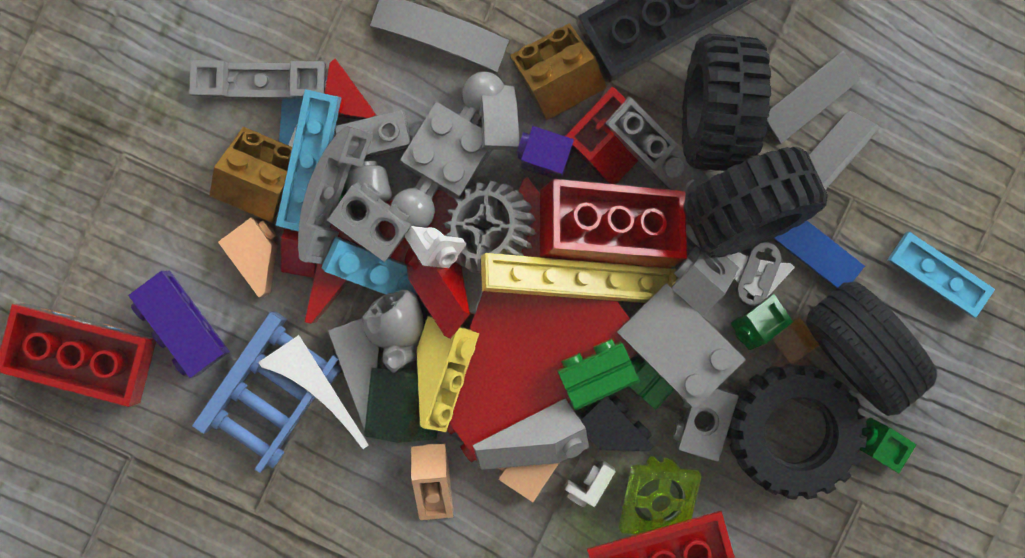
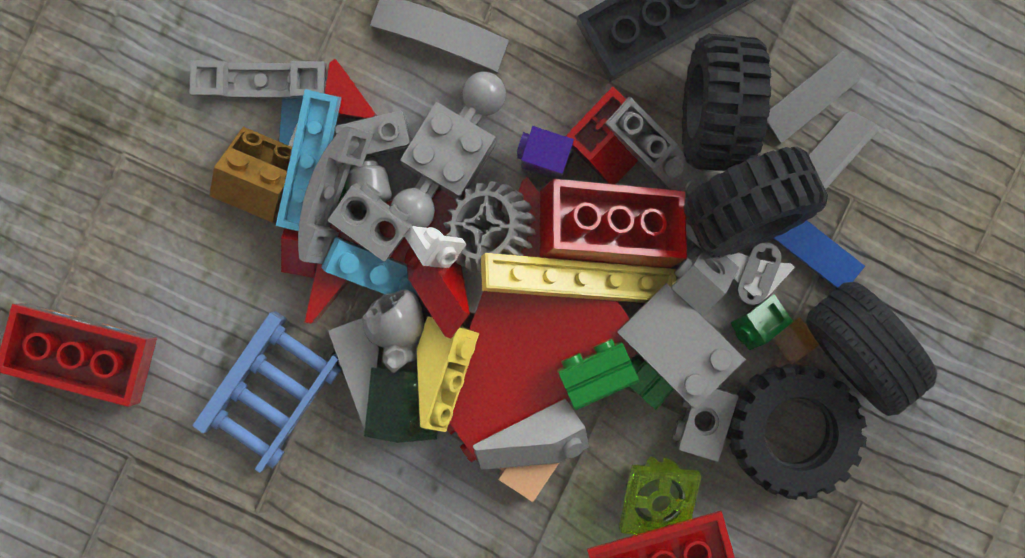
(178, 324): dark purple brick -> none
(253, 253): light nougat slope -> none
(298, 364): white sticker -> none
(431, 481): light nougat slope -> none
(500, 120): light grey slope -> none
(558, 71): pearl gold slope -> none
(597, 481): white bracket -> none
(611, 428): black slope -> none
(886, 445): green bracket -> none
(941, 274): medium azure plate -> none

